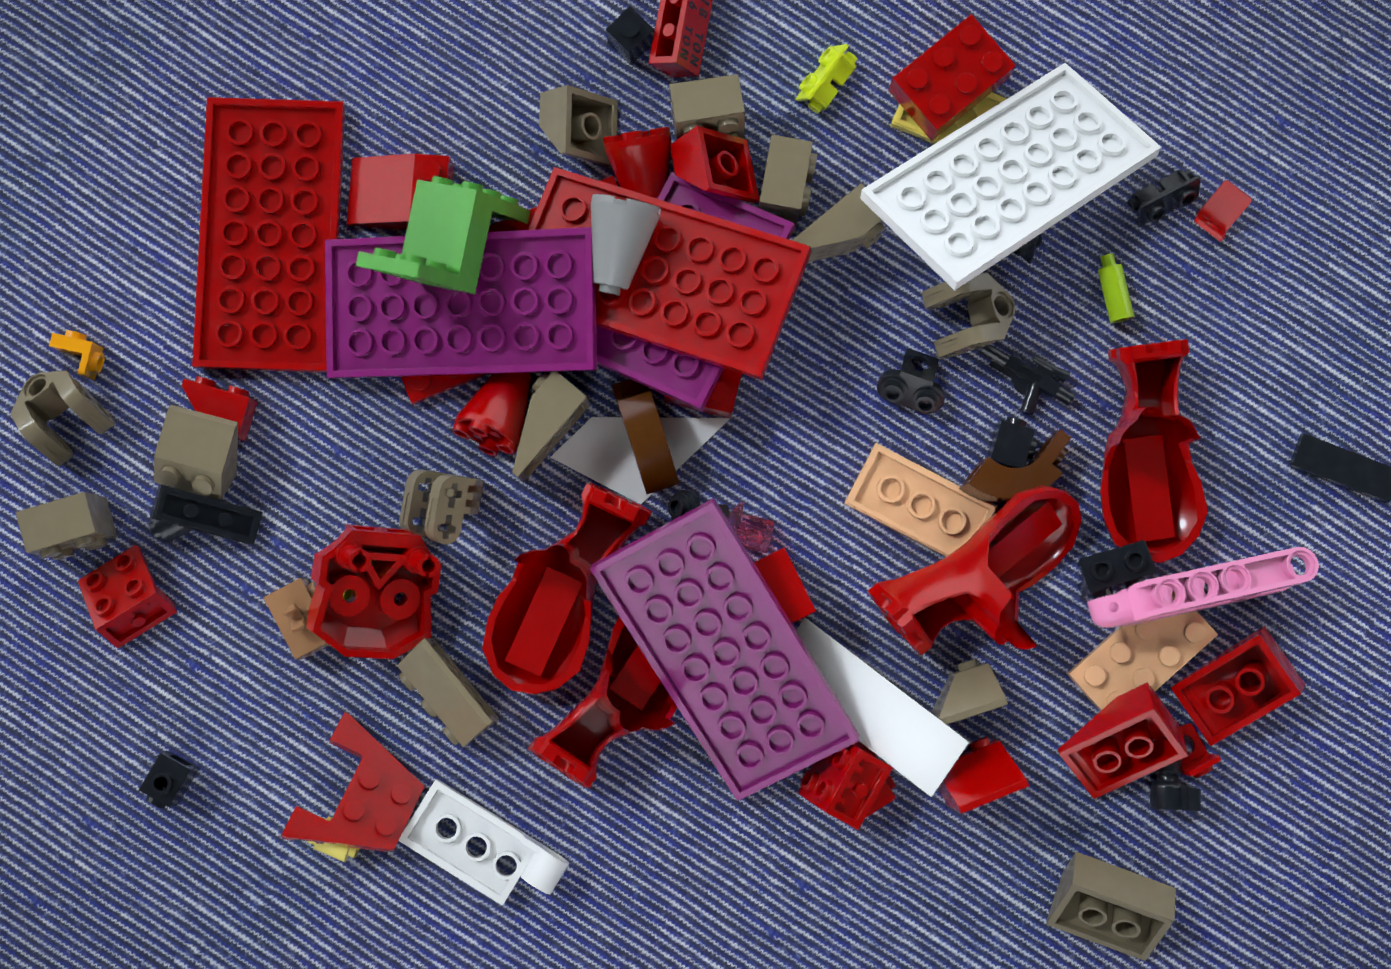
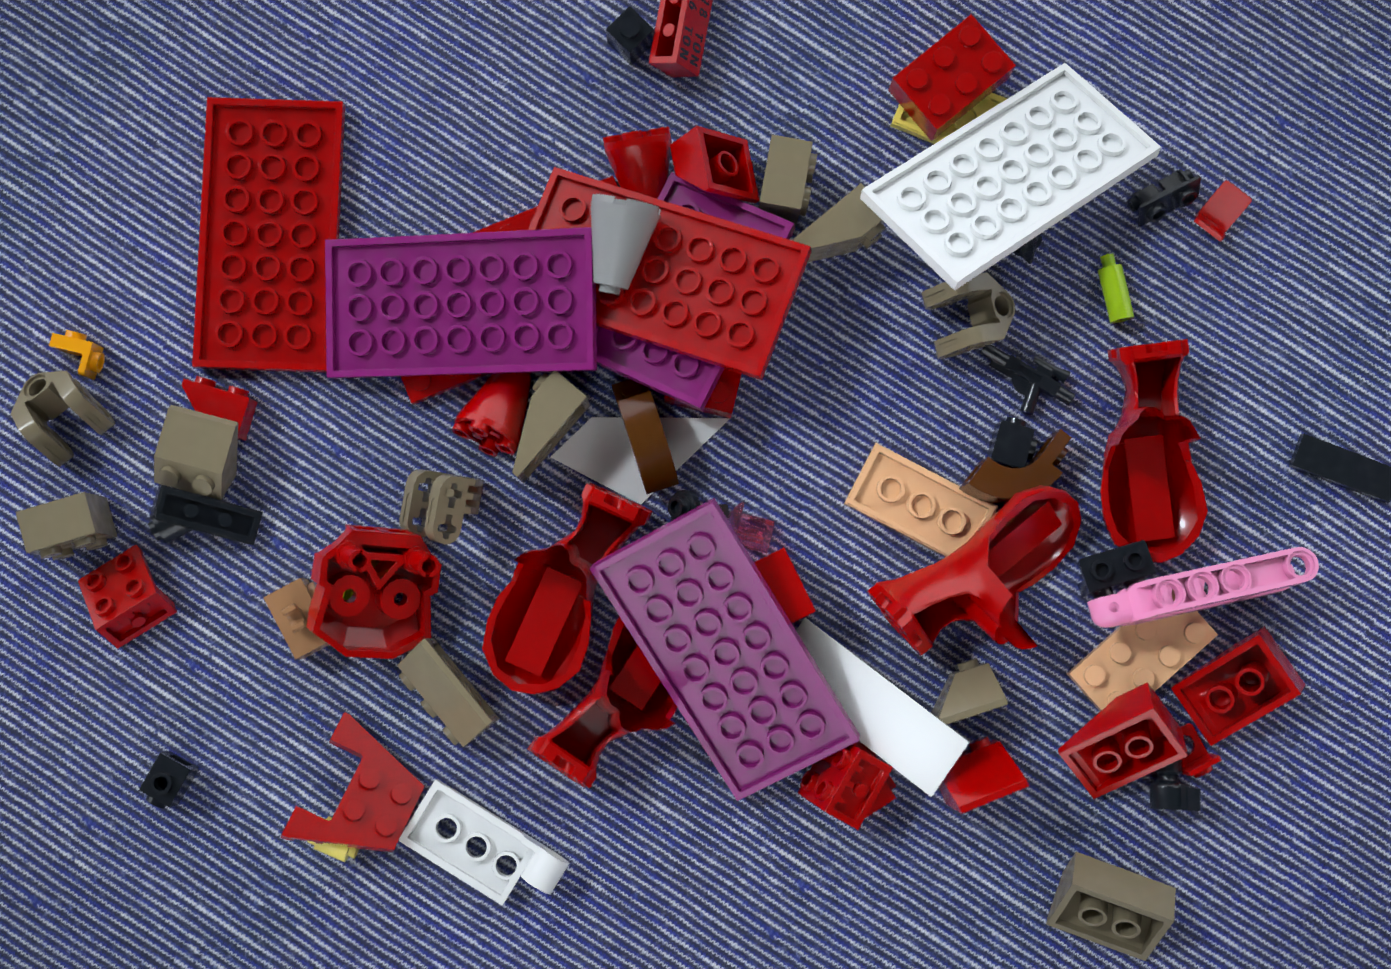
(385, 187): slope -> none
(445, 234): bright green bracket -> none
(578, 122): dark tan slope -> none
(708, 103): dark tan brick -> none
(817, 86): neon yellow hinge -> none
(912, 387): black bracket -> none

